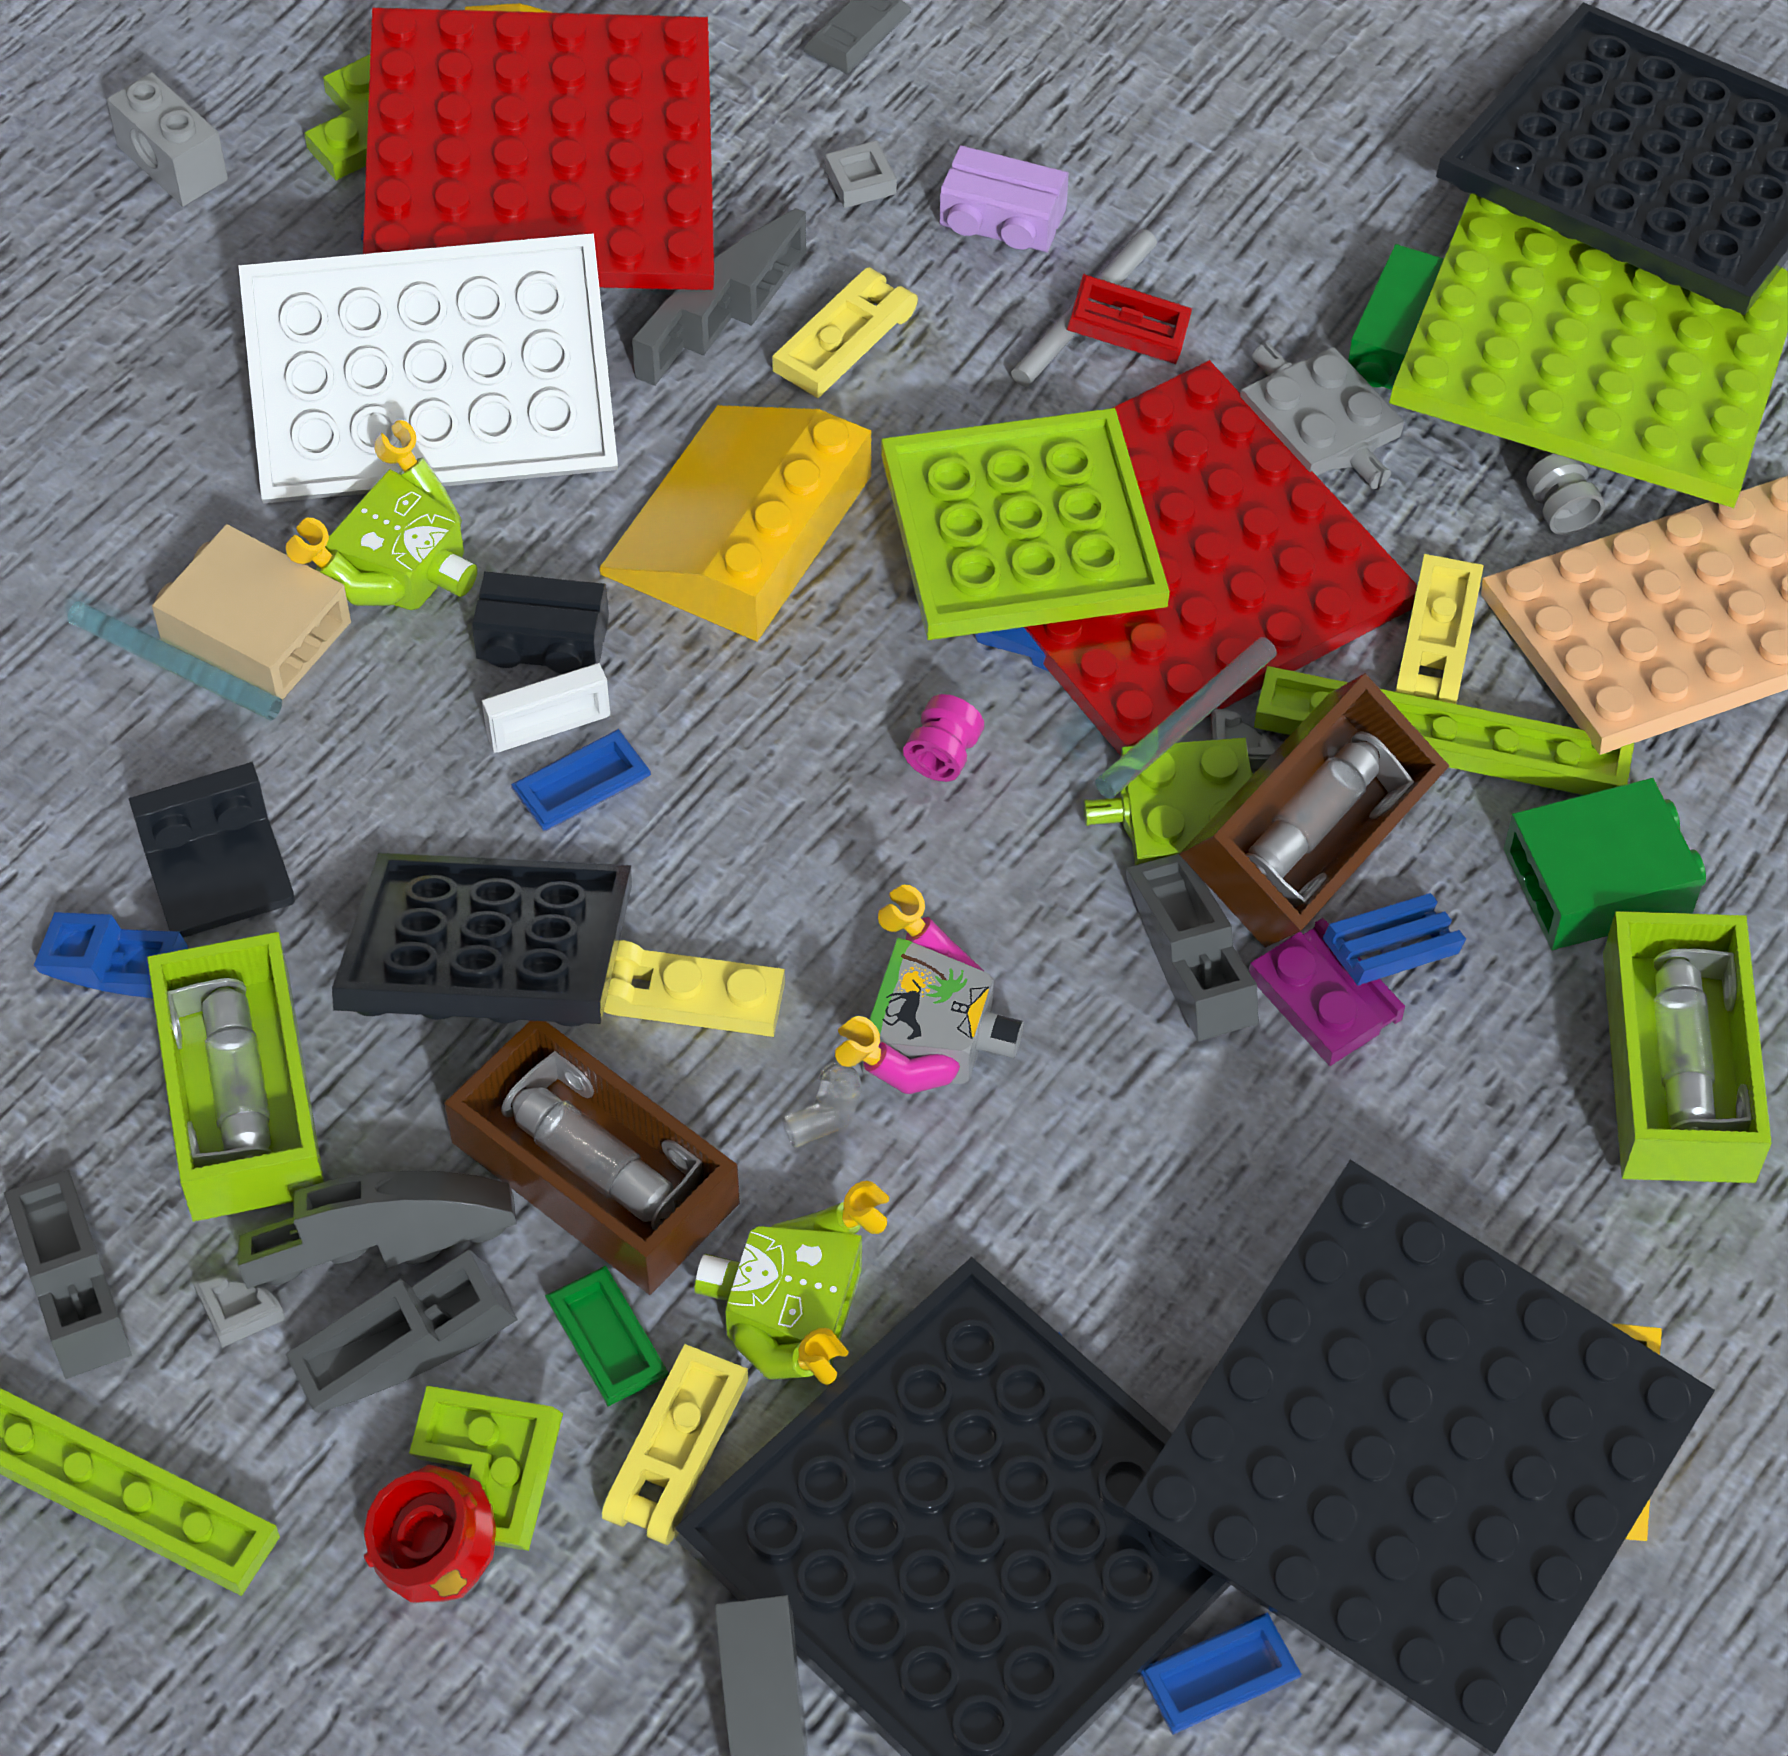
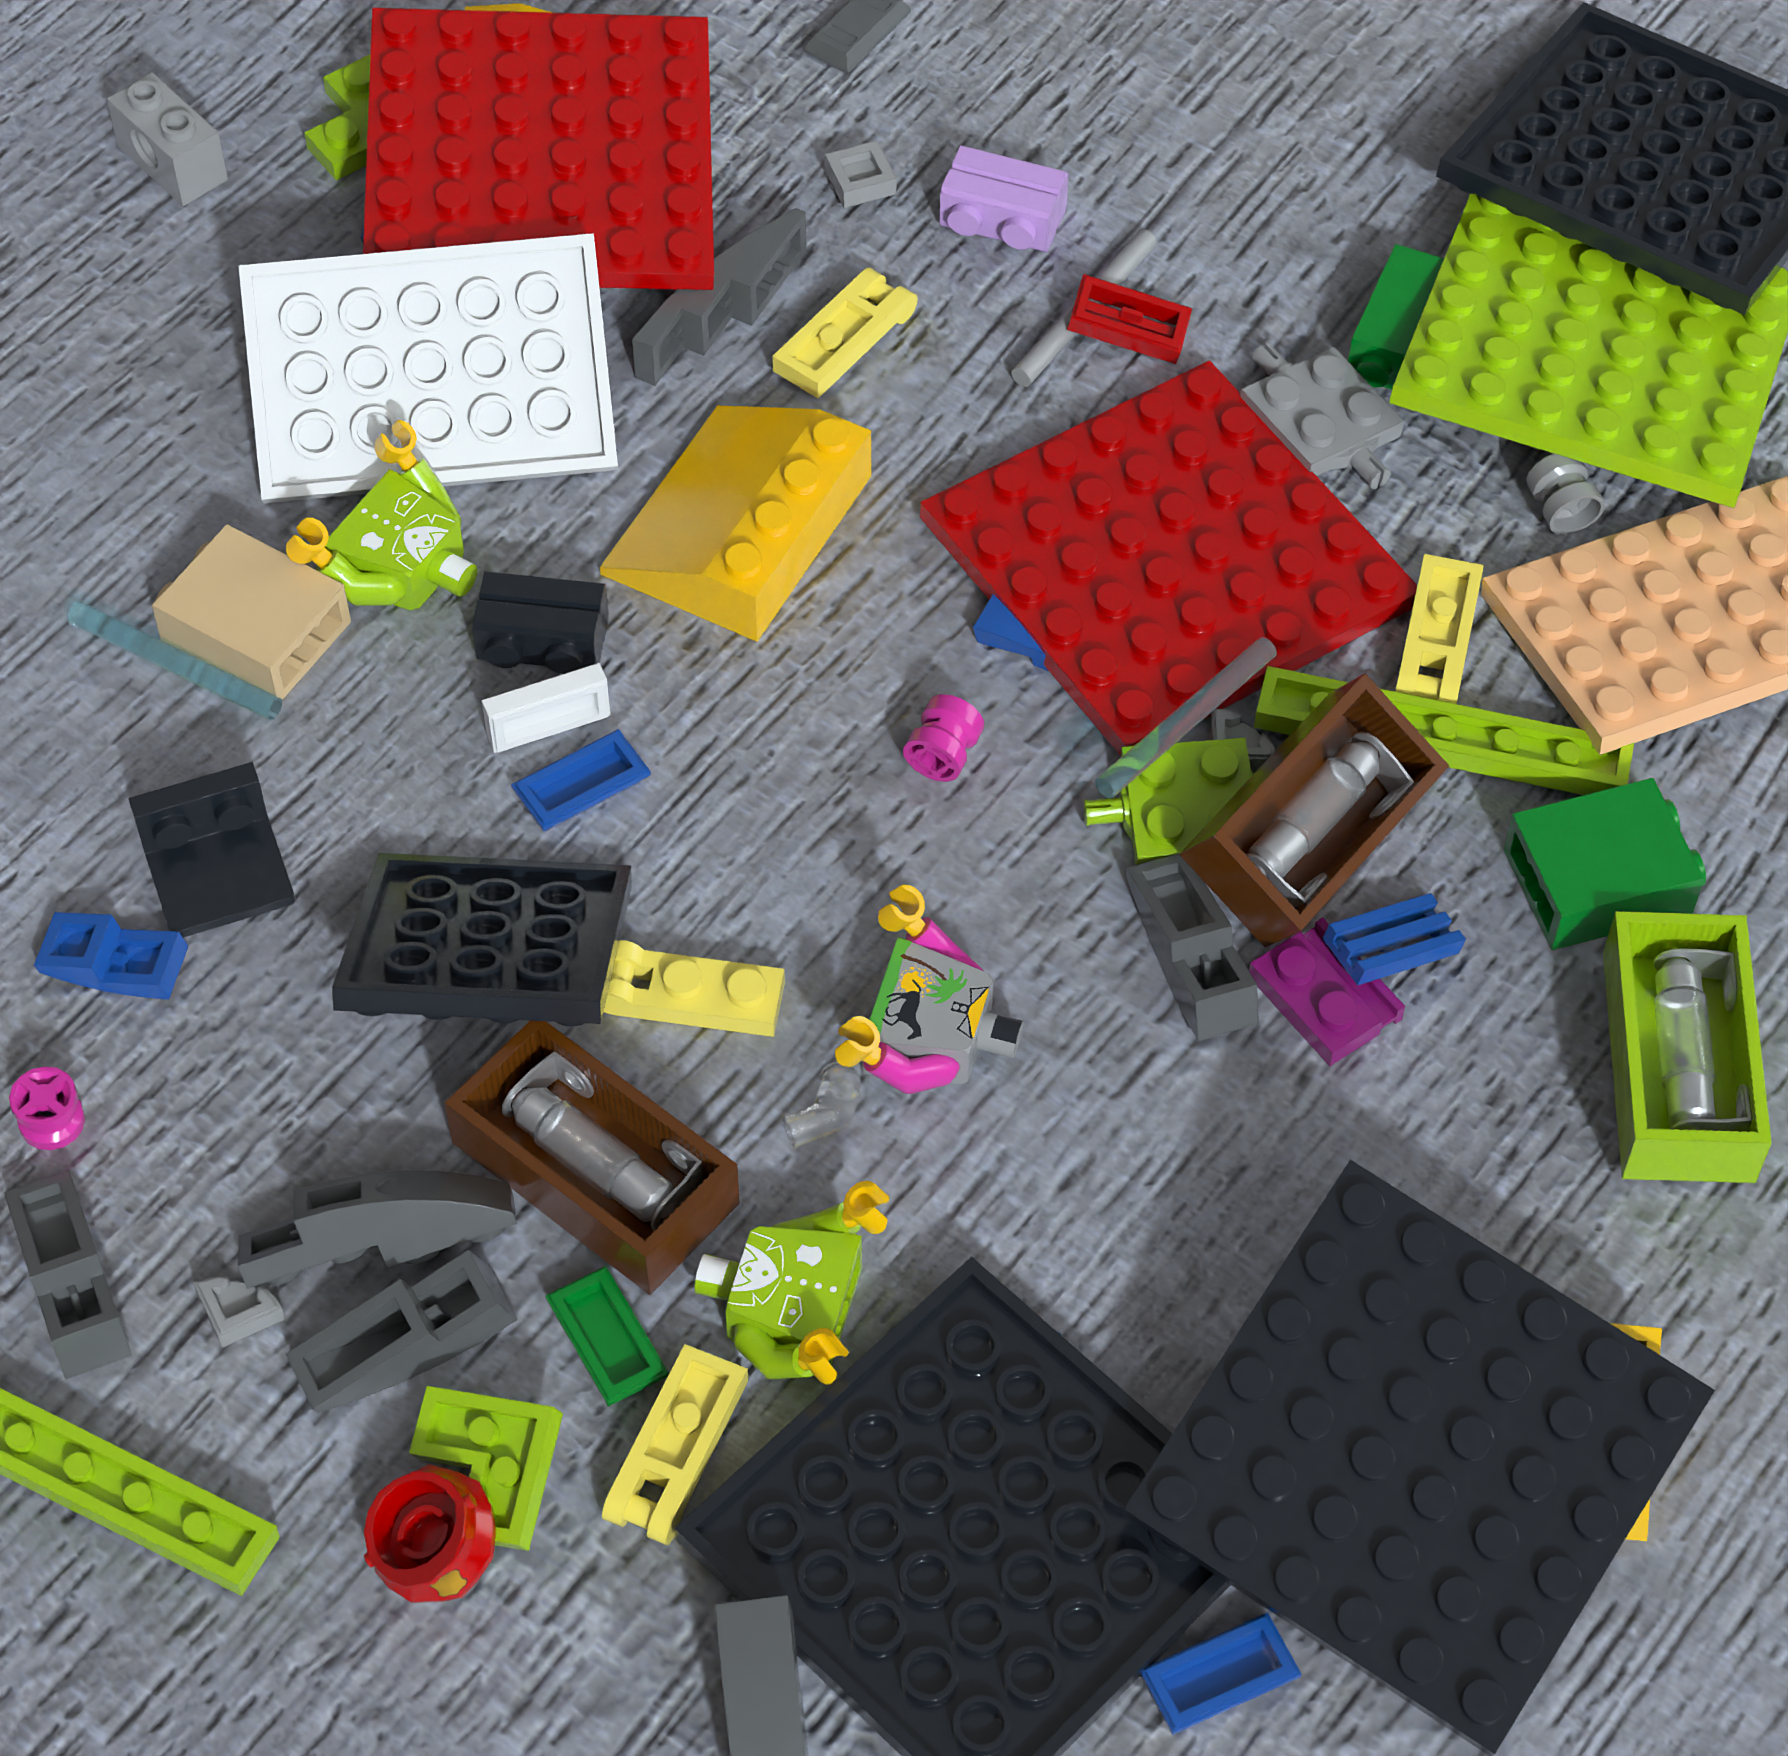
(47, 1091): none -> dark pink wheel
(234, 1076): lime piece -> none
(1023, 524): lime plate -> none

